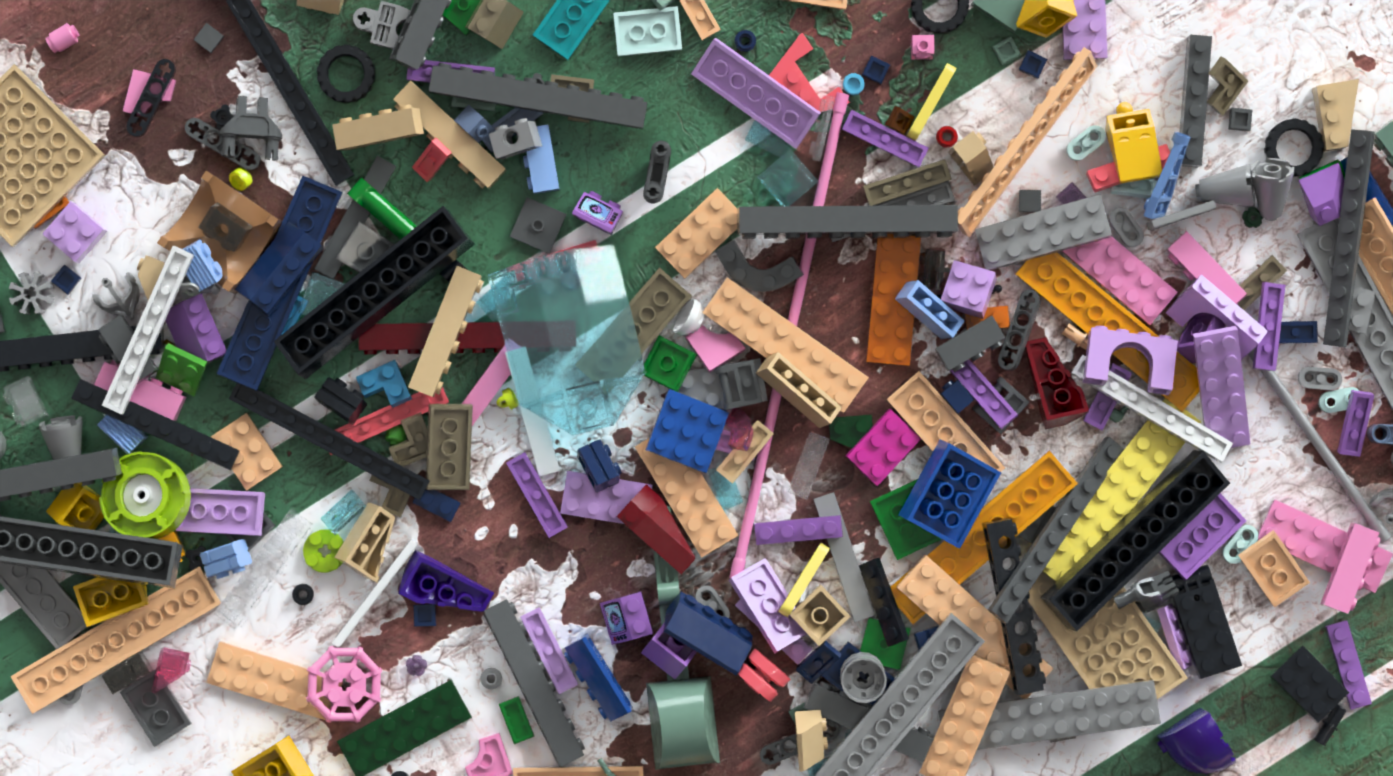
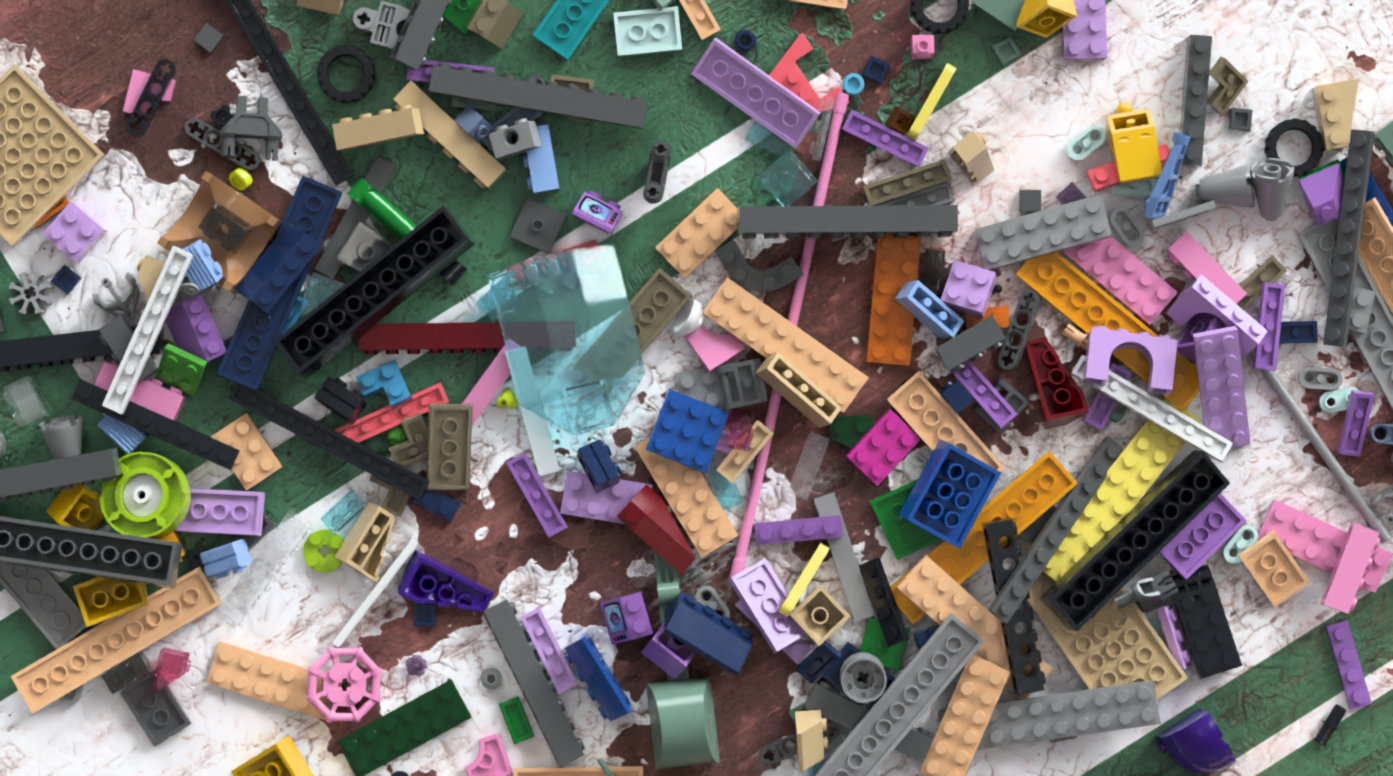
(62, 38): bright pink brick -> none
(296, 597): black plate -> none
(431, 160): coral plate -> none
(445, 331): tan brick -> none
(668, 363): green plate -> none
(760, 677): coral wheel -> none
(950, 130): red plate -> none
(1028, 139): light nougat plate -> none
(1032, 64): dark blue tile -> none
(1246, 216): dark green plate -> none
(1309, 684): black brick -> none

